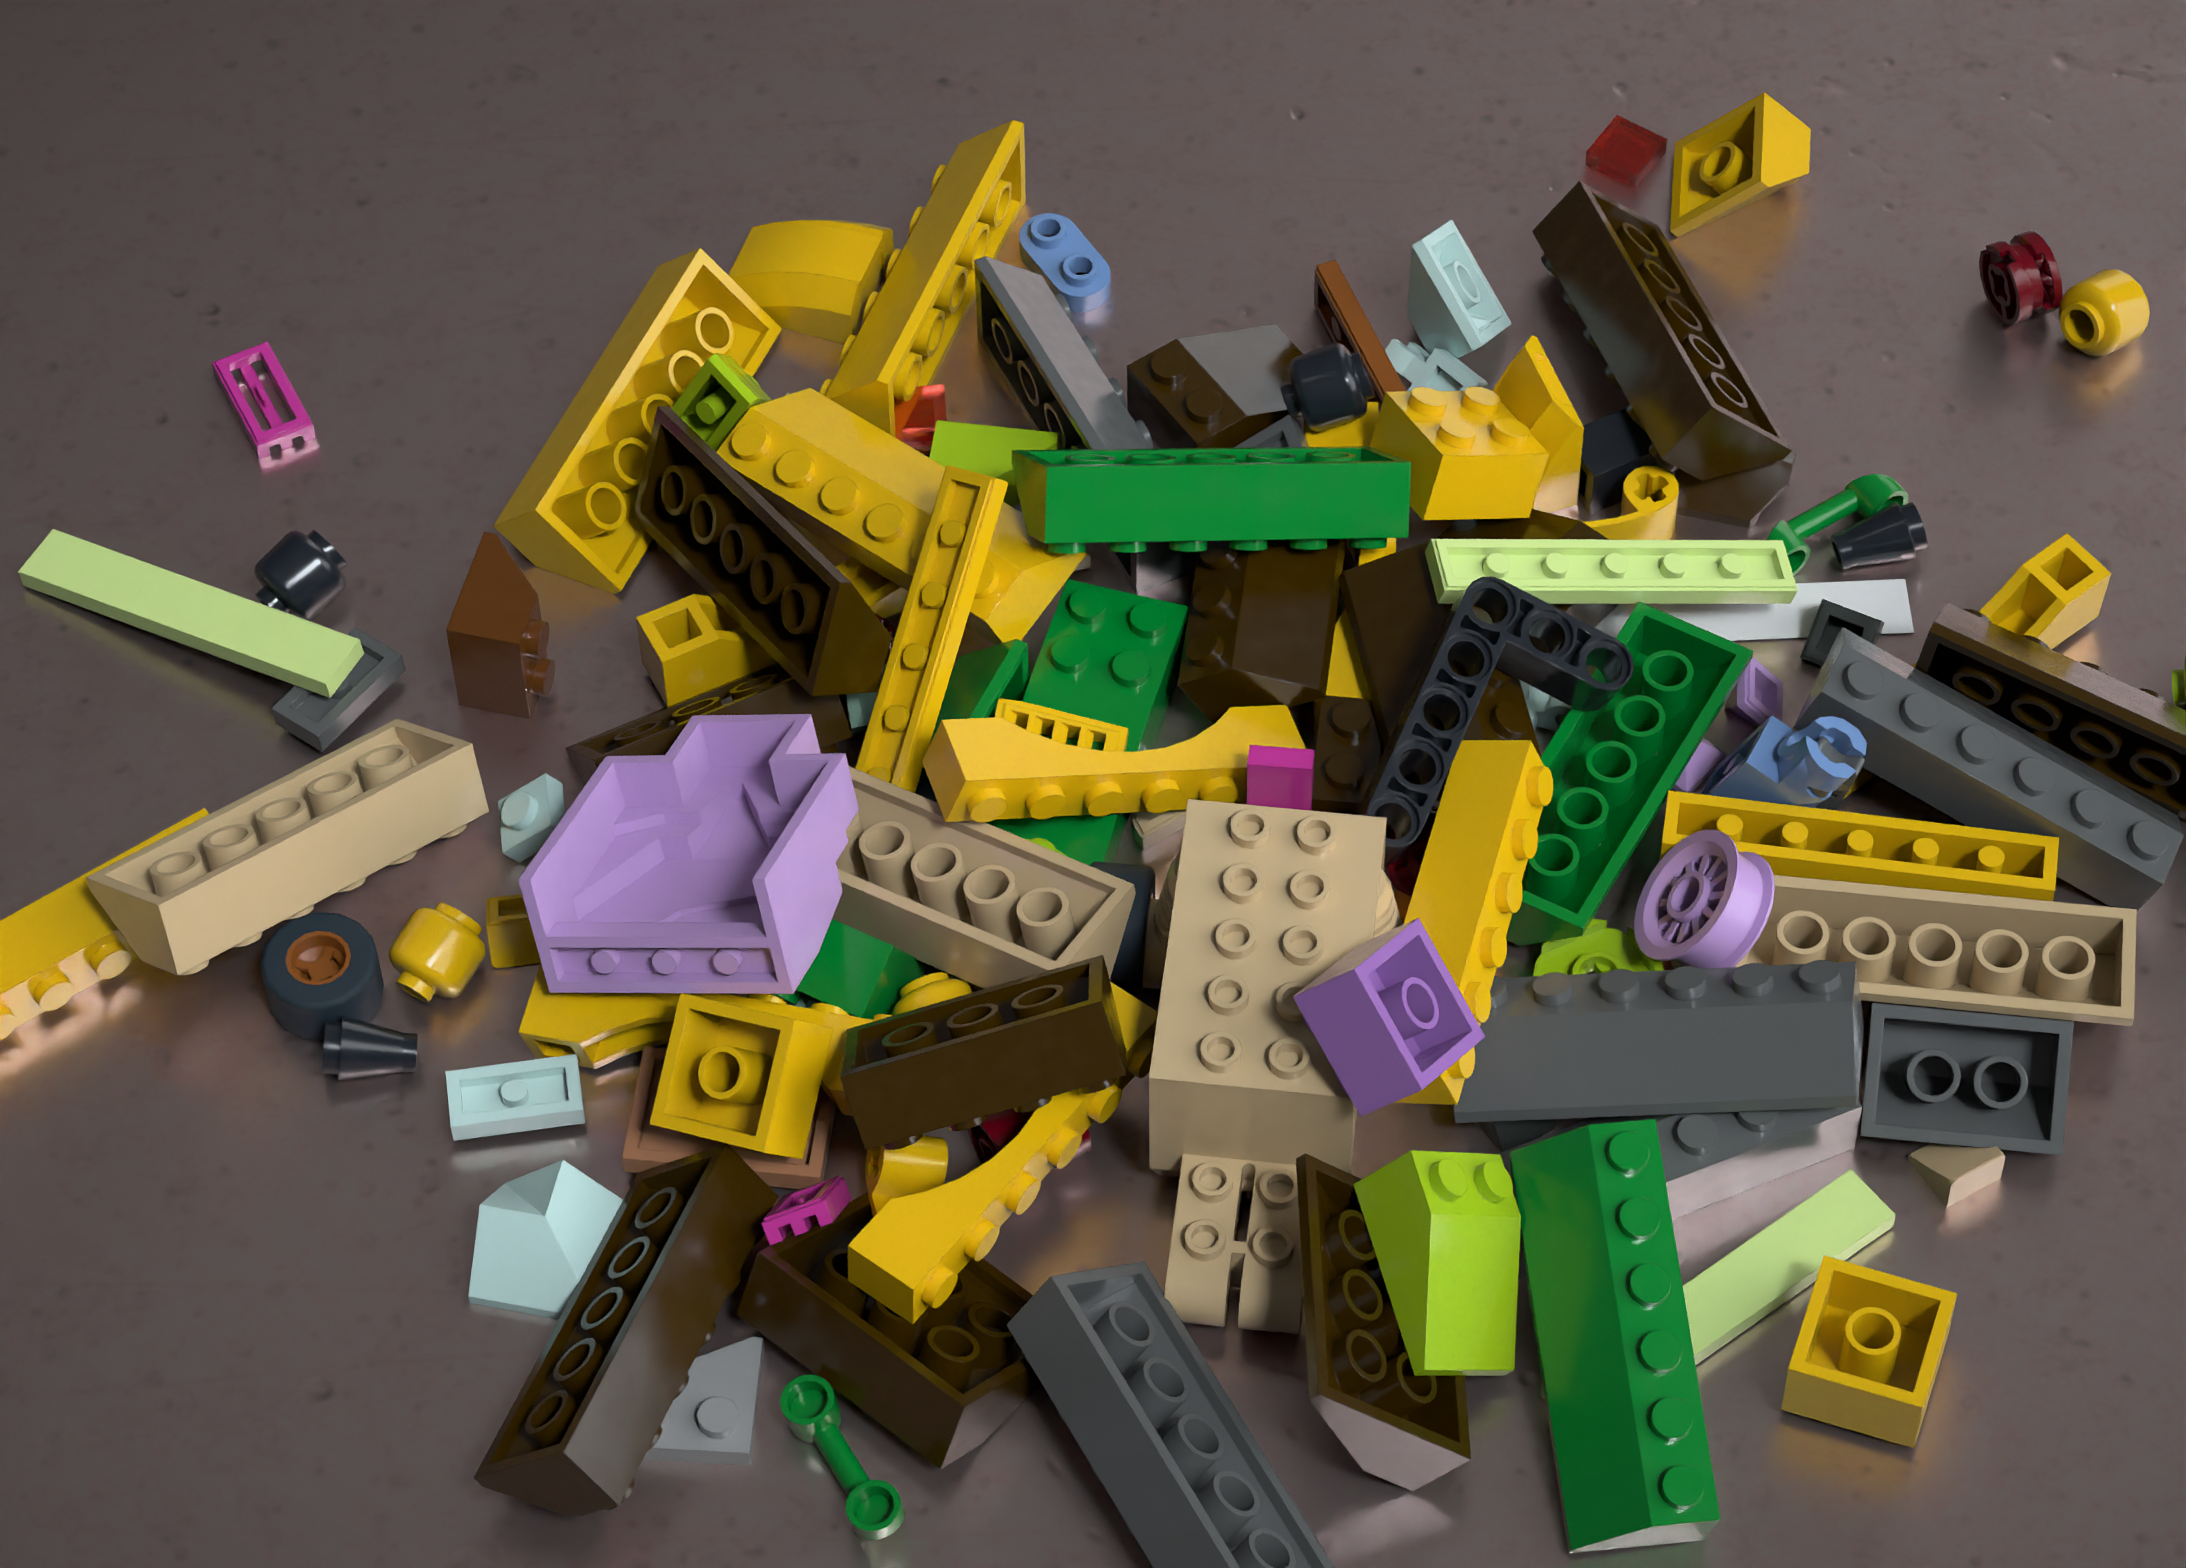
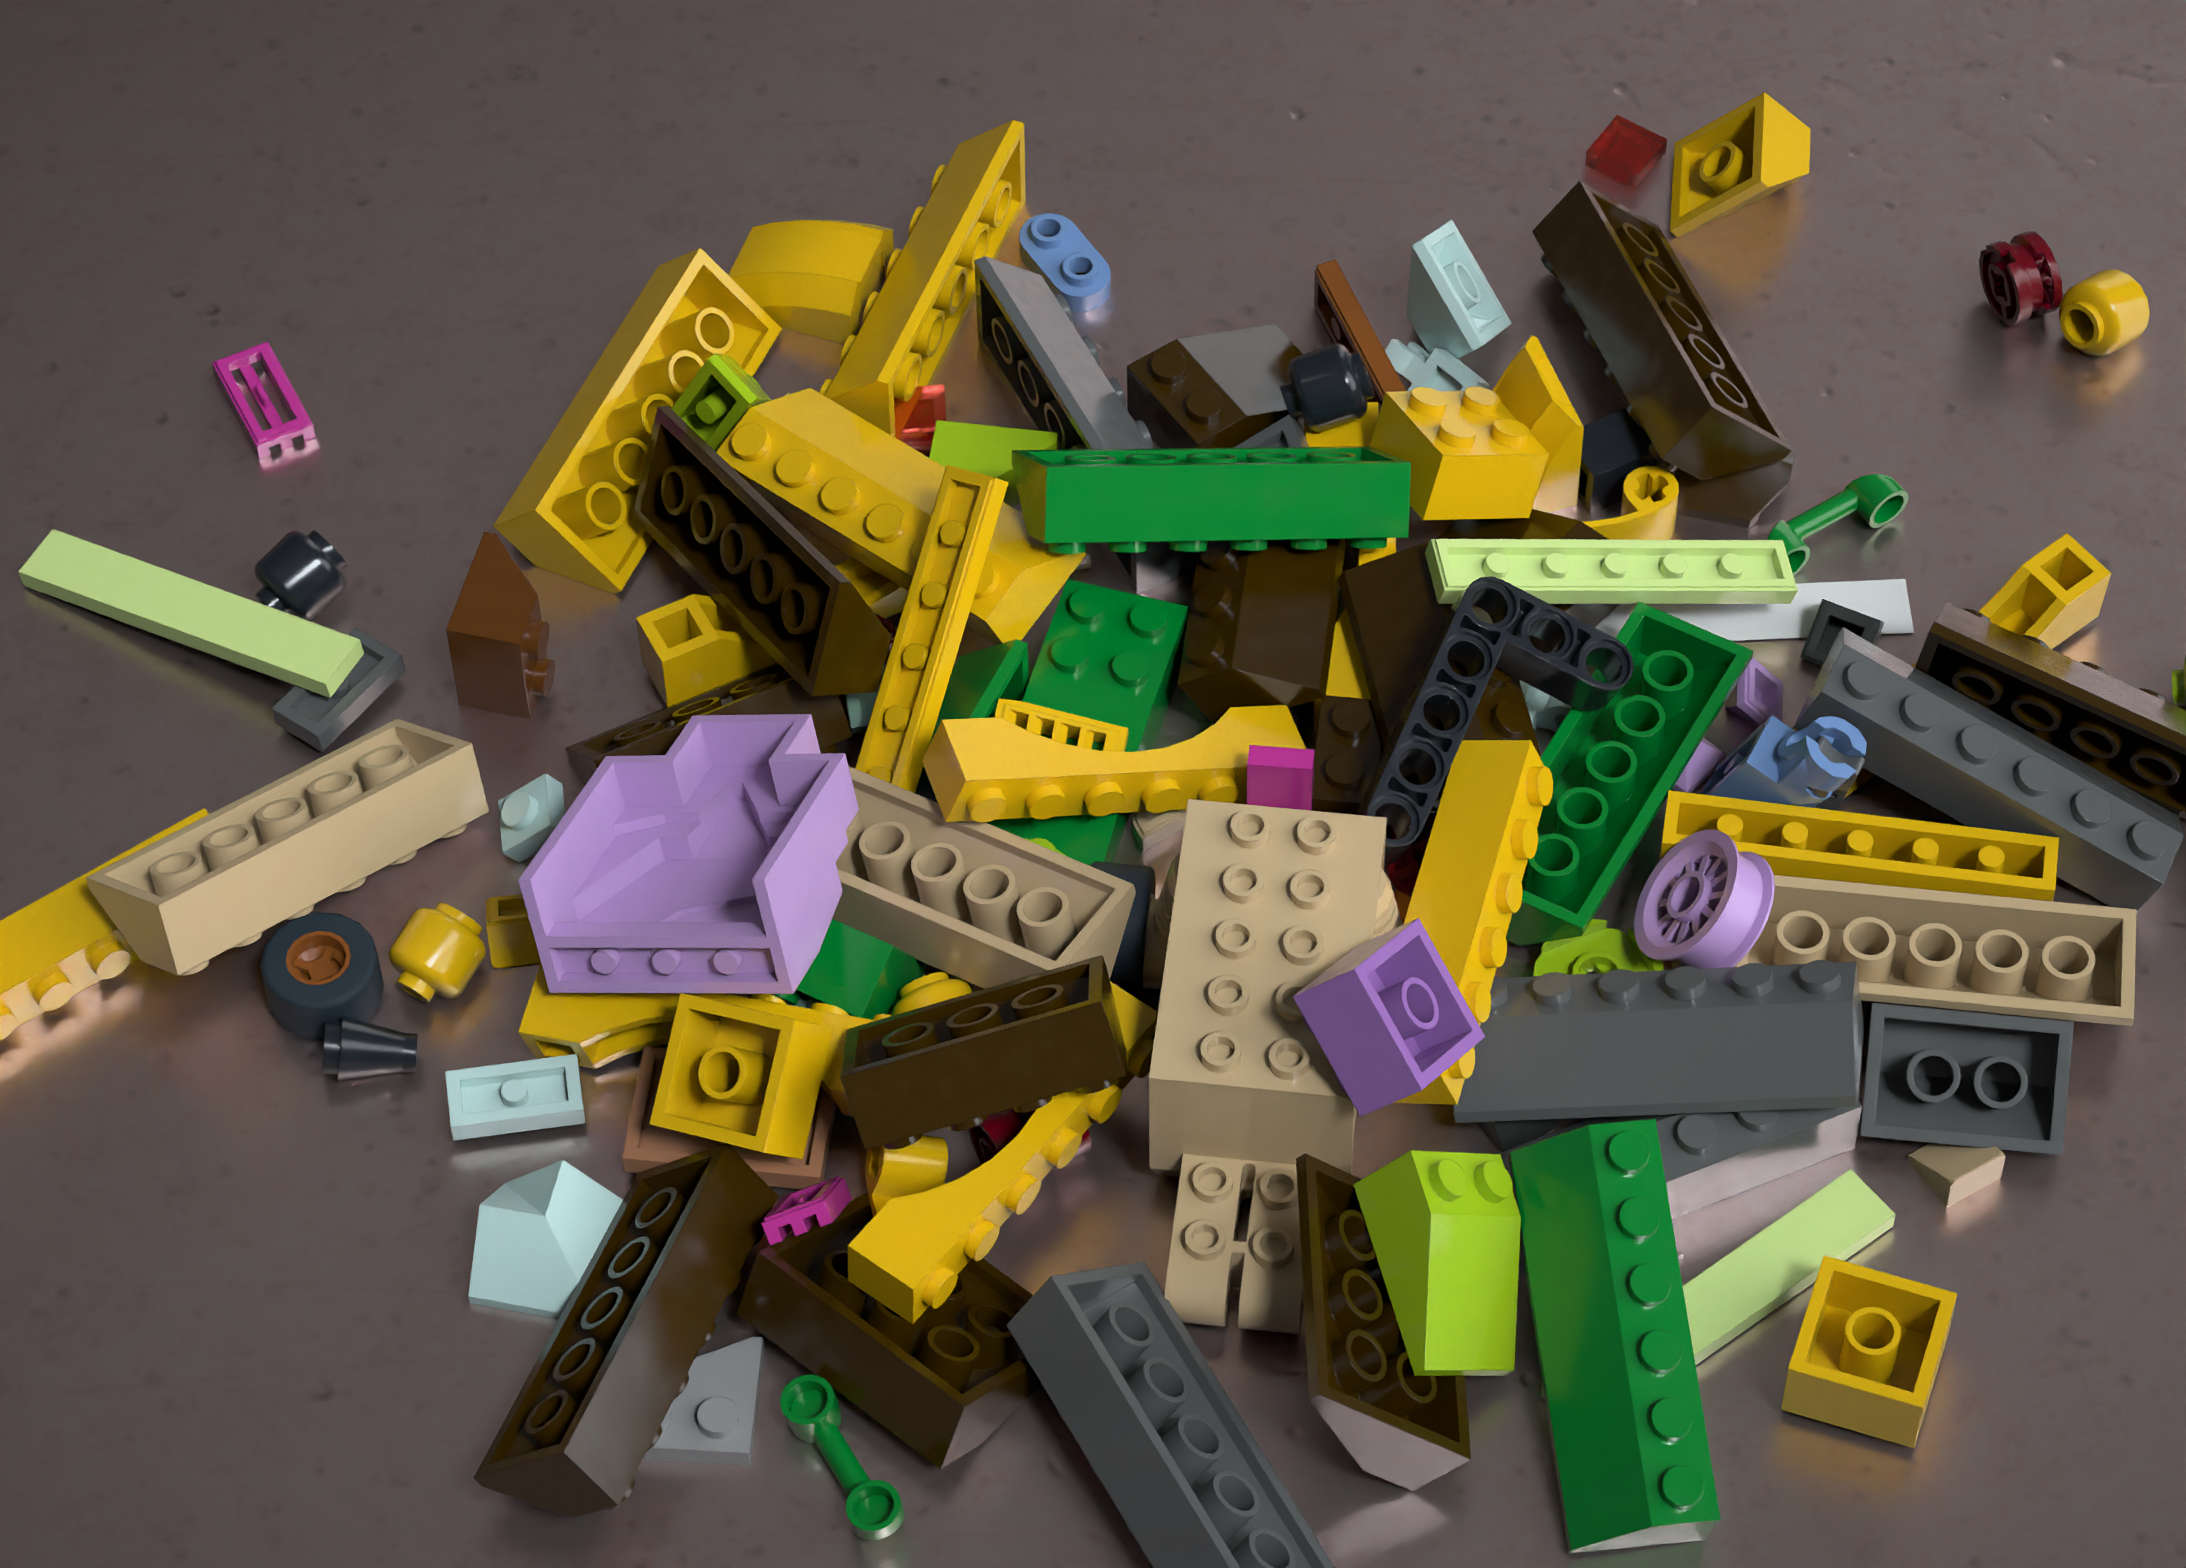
(1883, 537): black cone -> none

